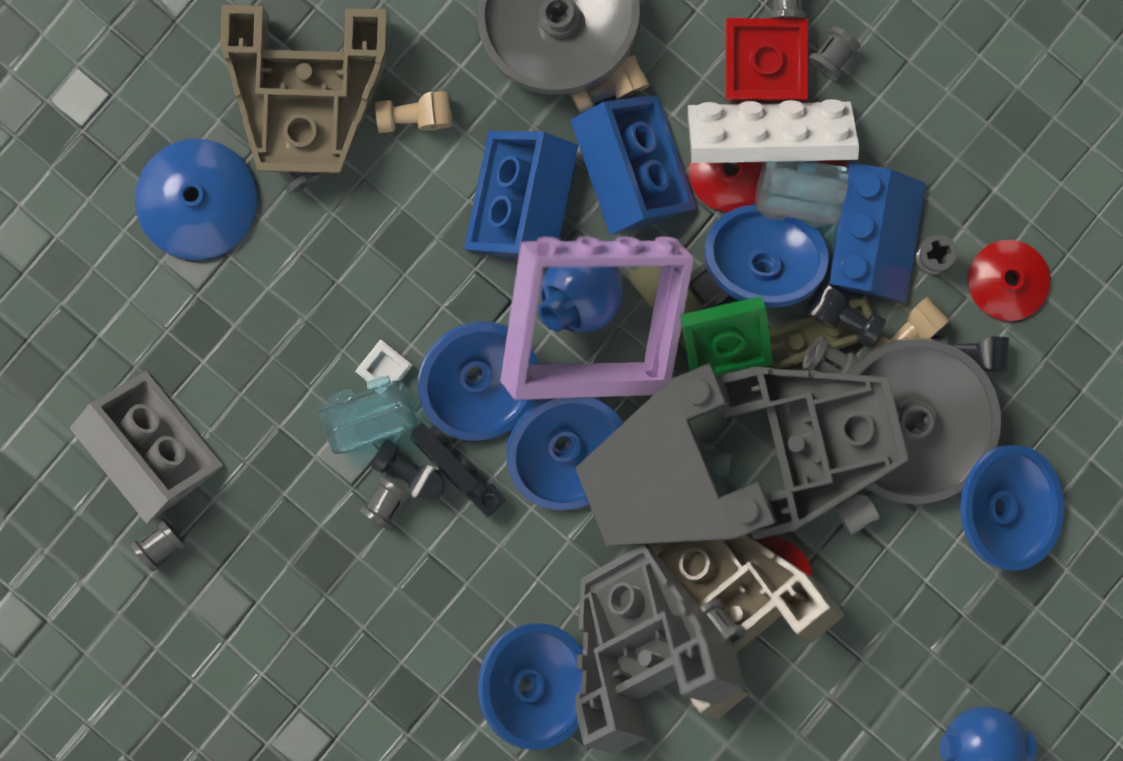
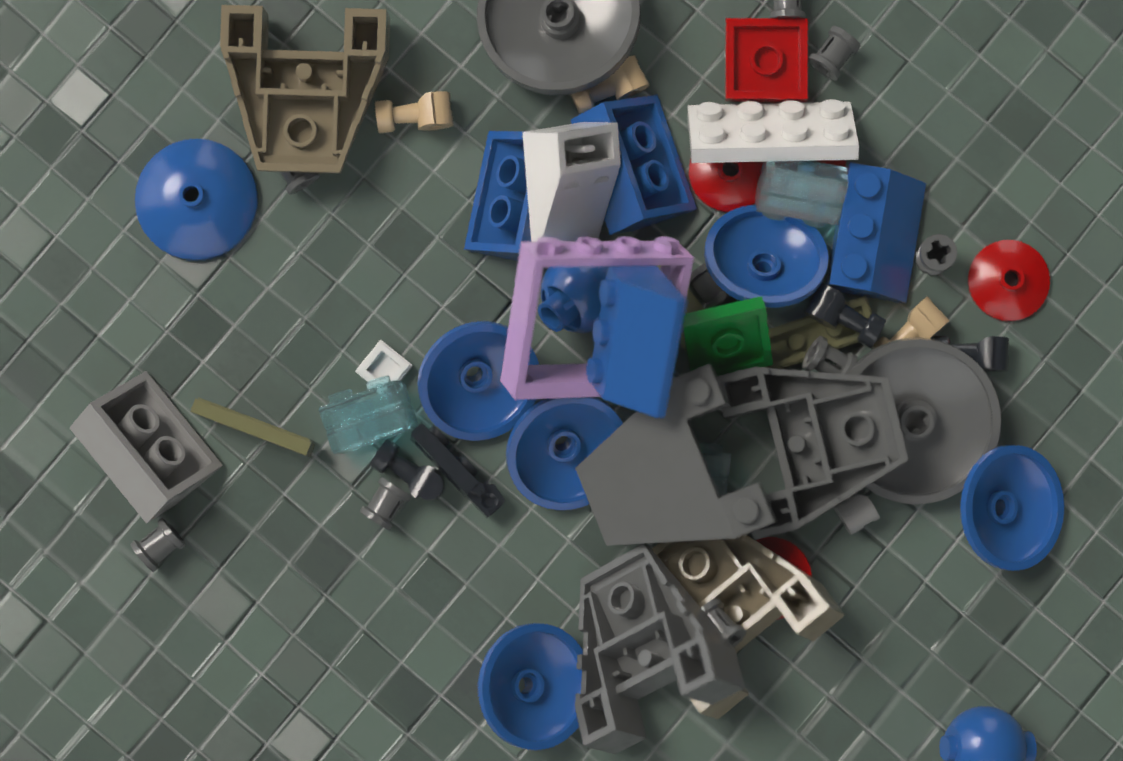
(253, 426): none -> olive tile
(570, 178): none -> white slope
(636, 338): none -> blue slope

